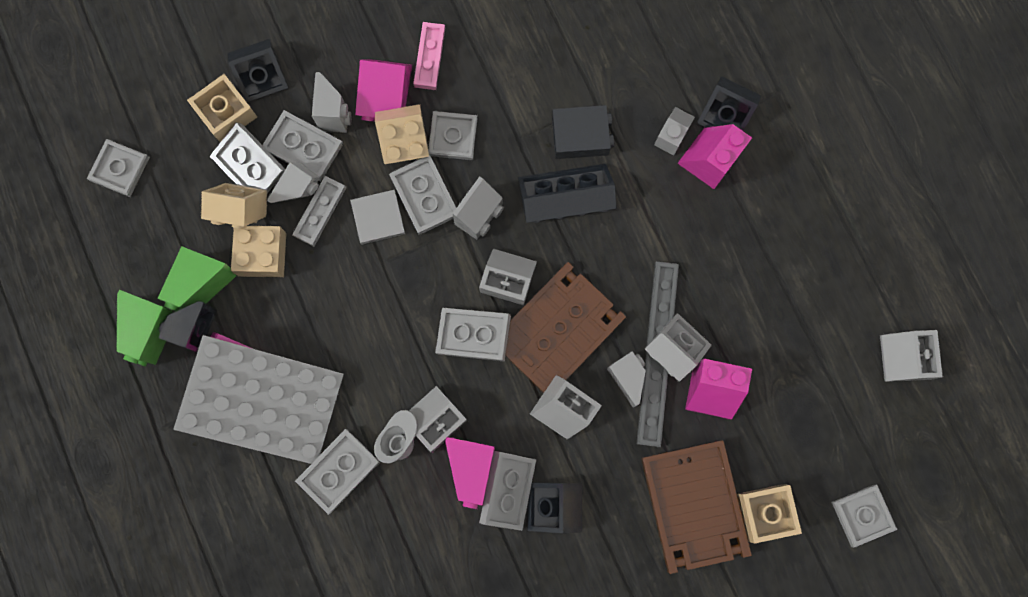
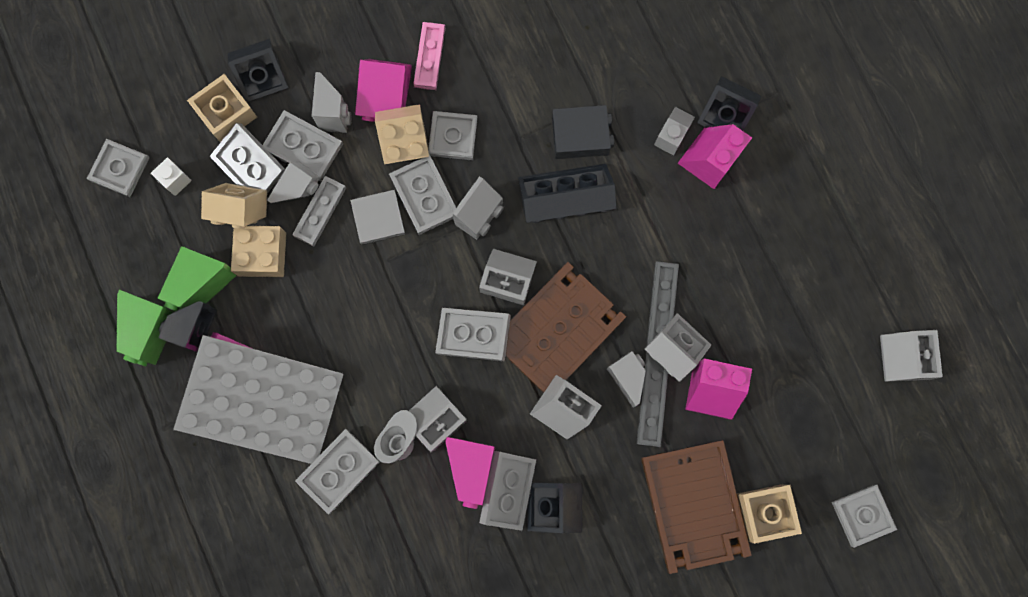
(171, 176): none -> white brick

